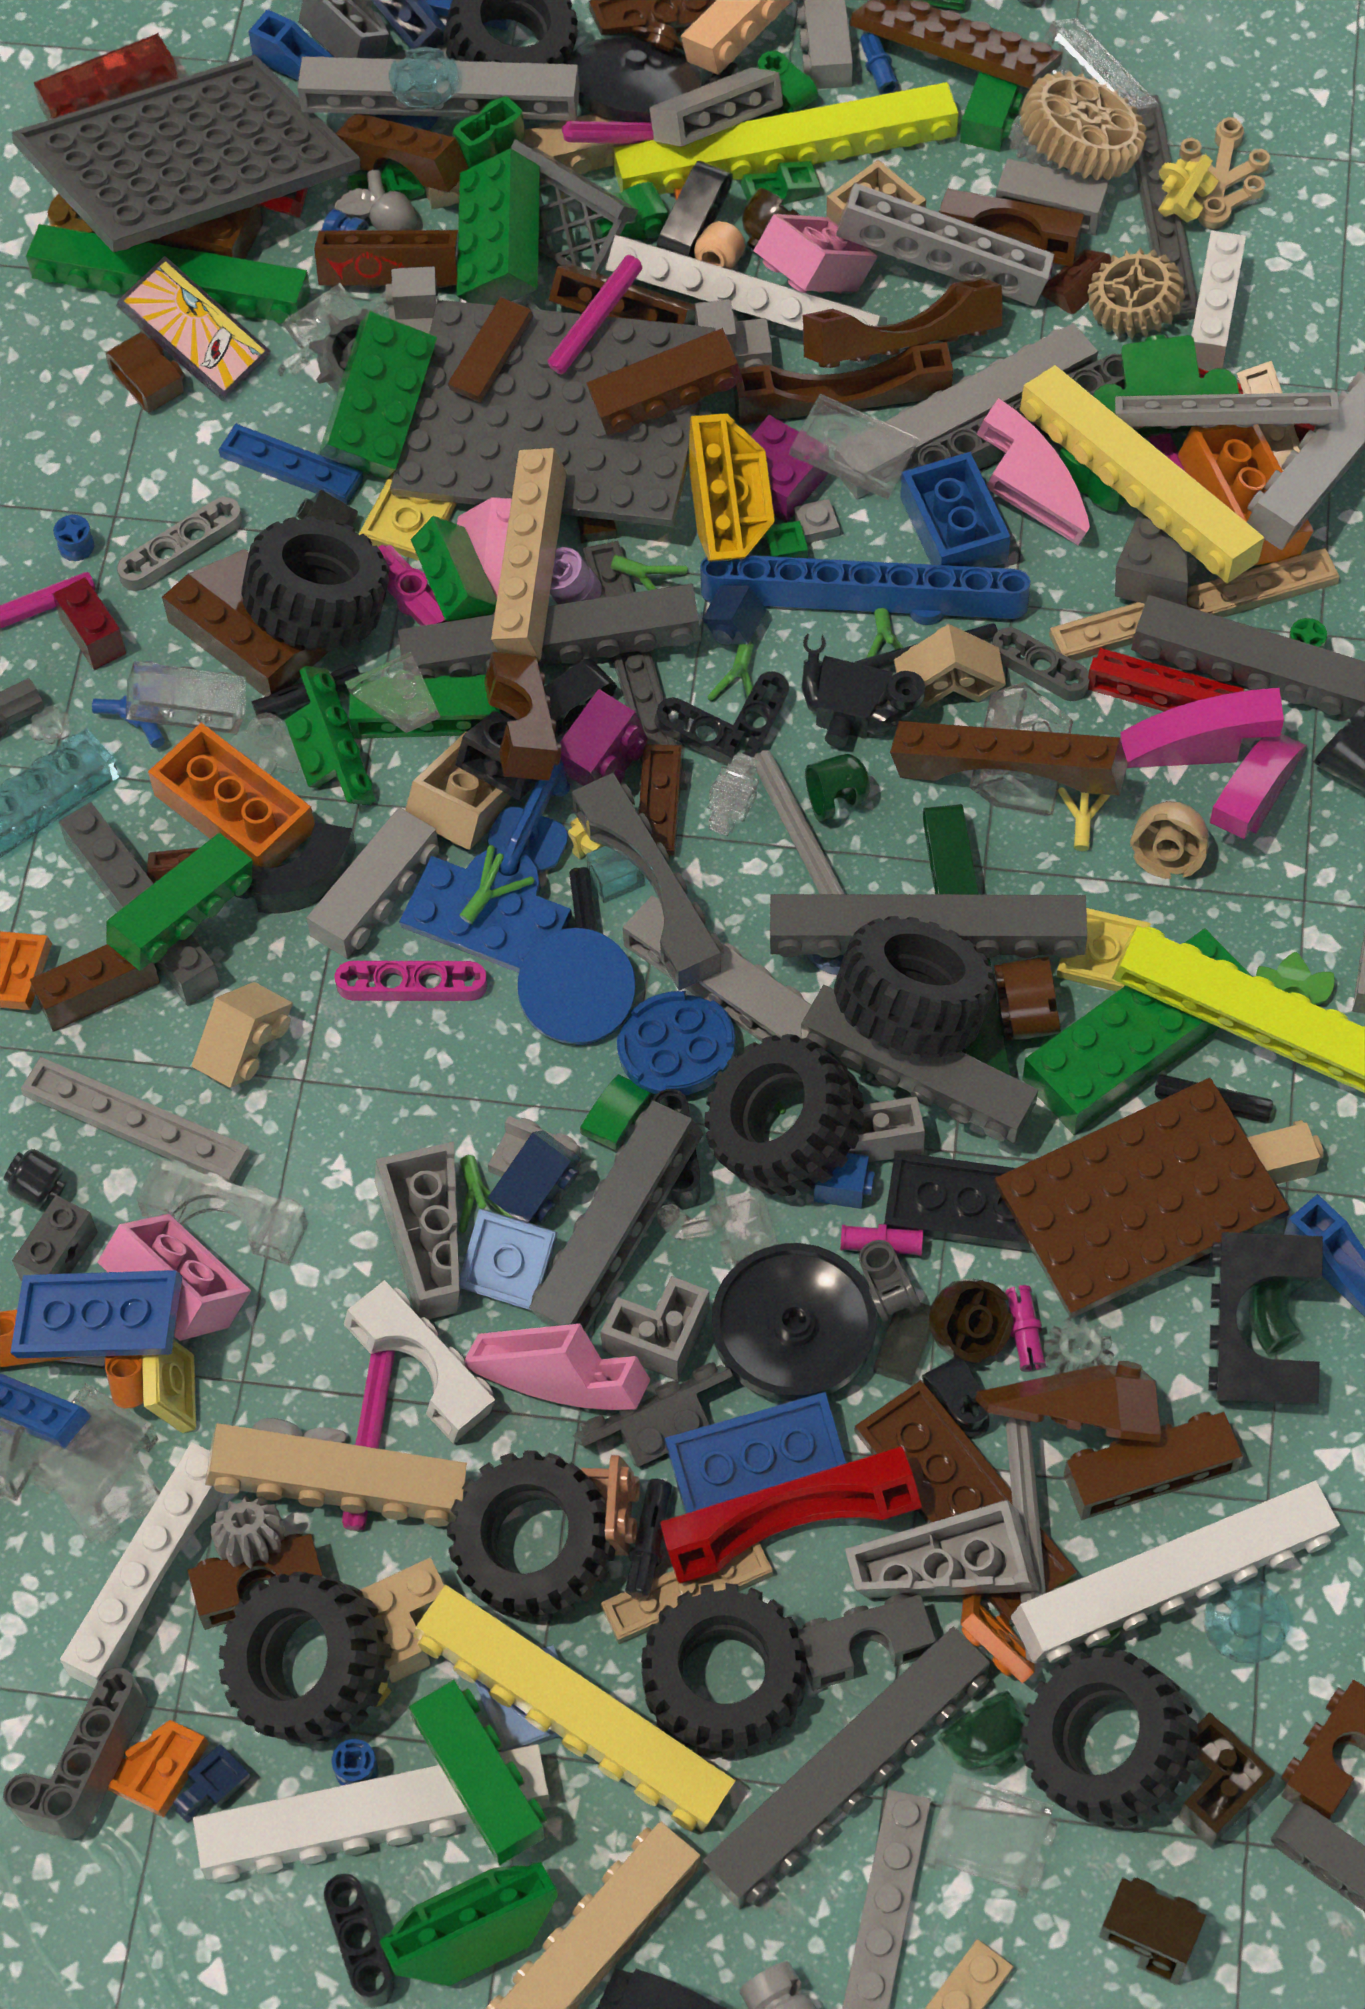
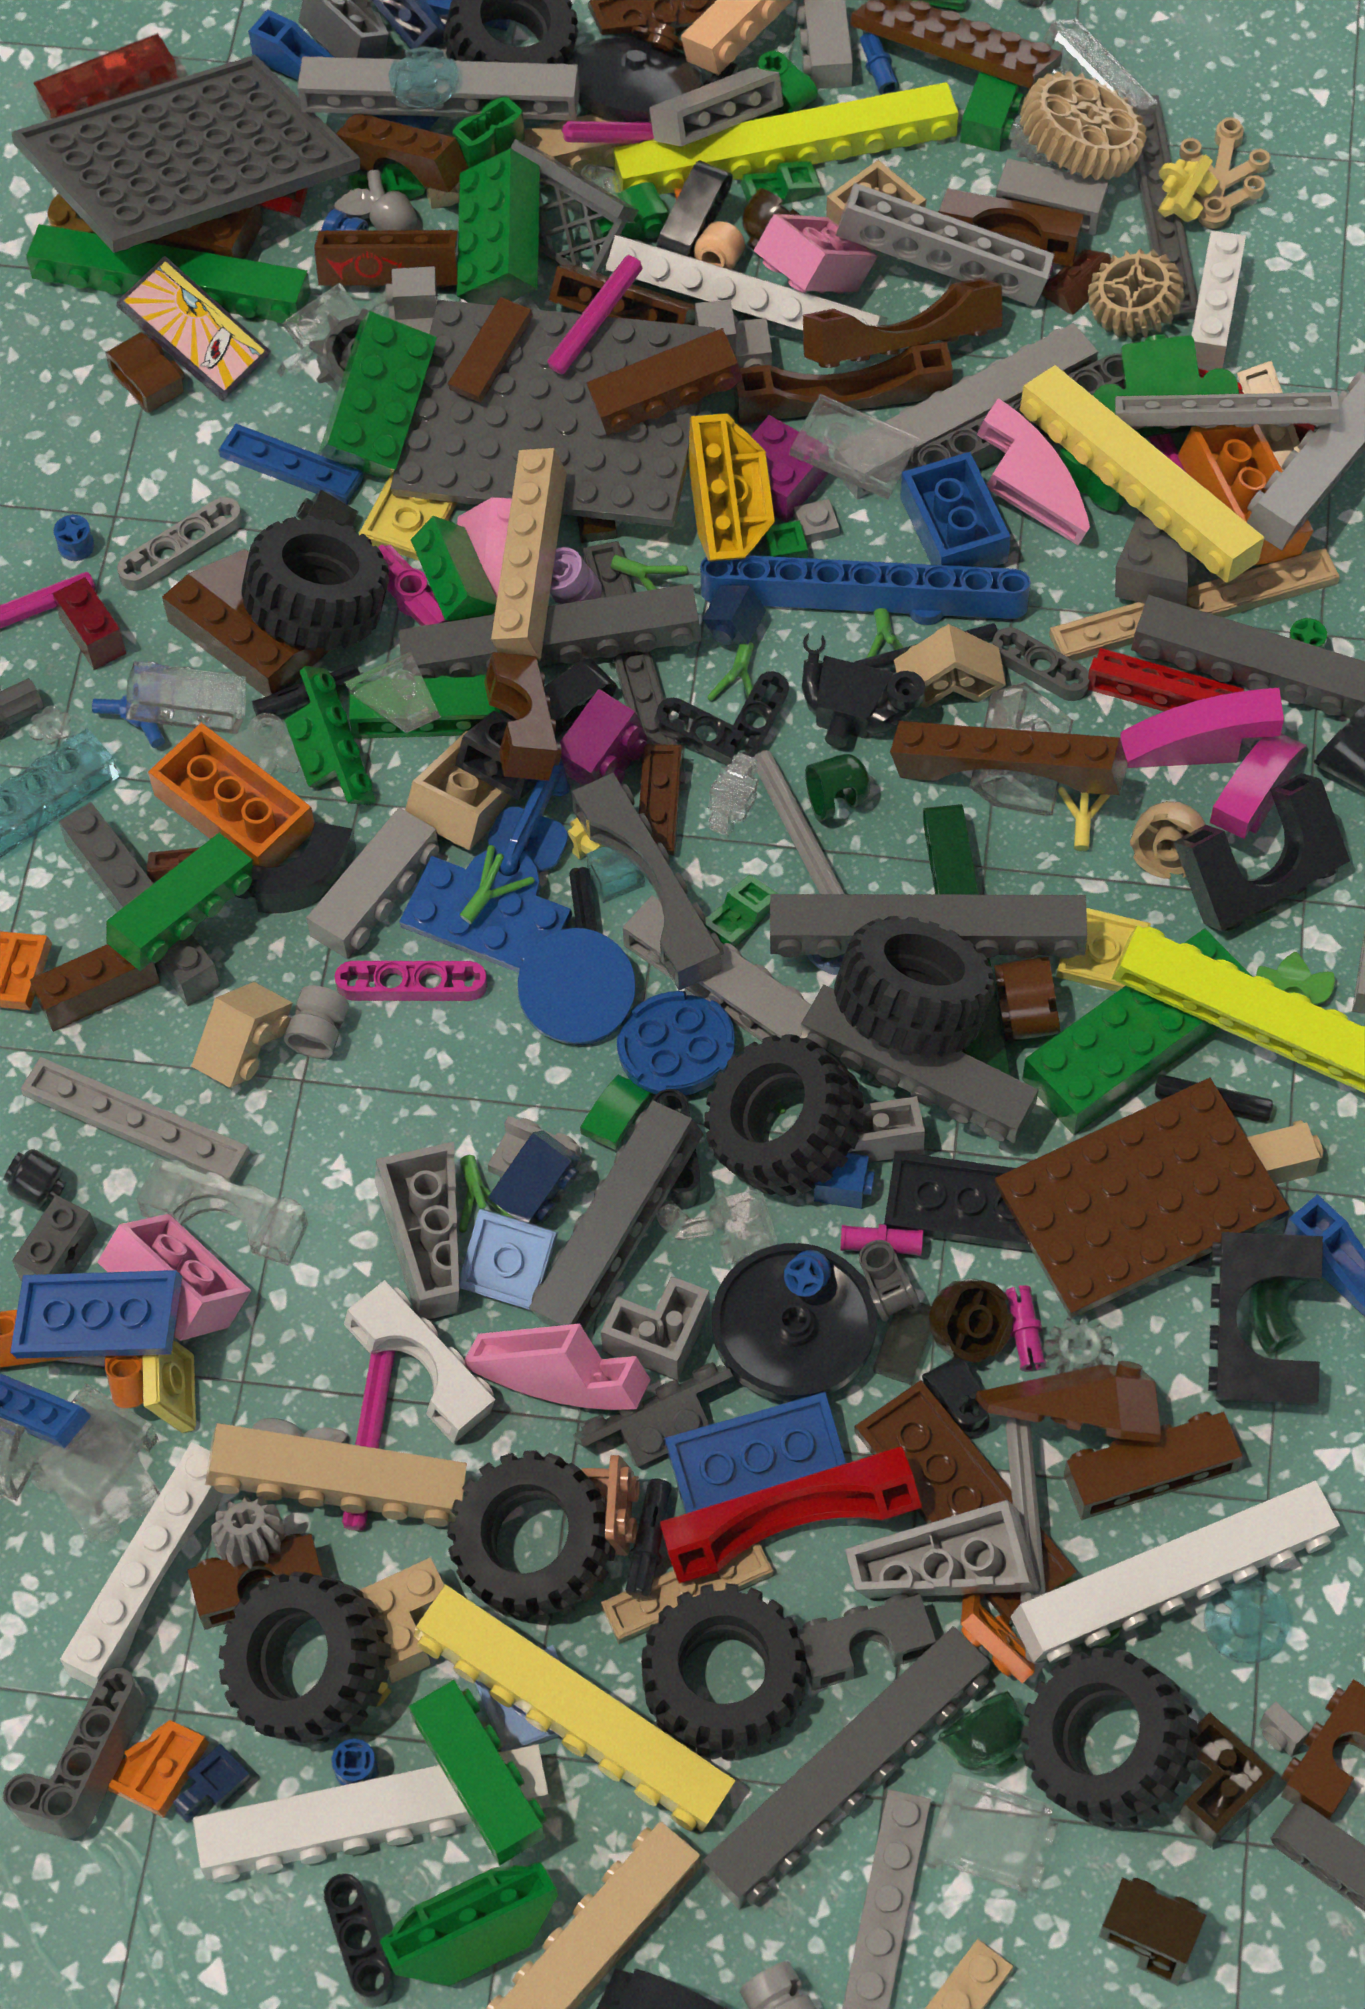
(316, 1021): none -> light grey wheel
(602, 176): none -> clear arm
(741, 912): none -> green slope
(802, 1280): none -> blue wheel
(1282, 1729): none -> light grey plate
(1310, 852): none -> black arch

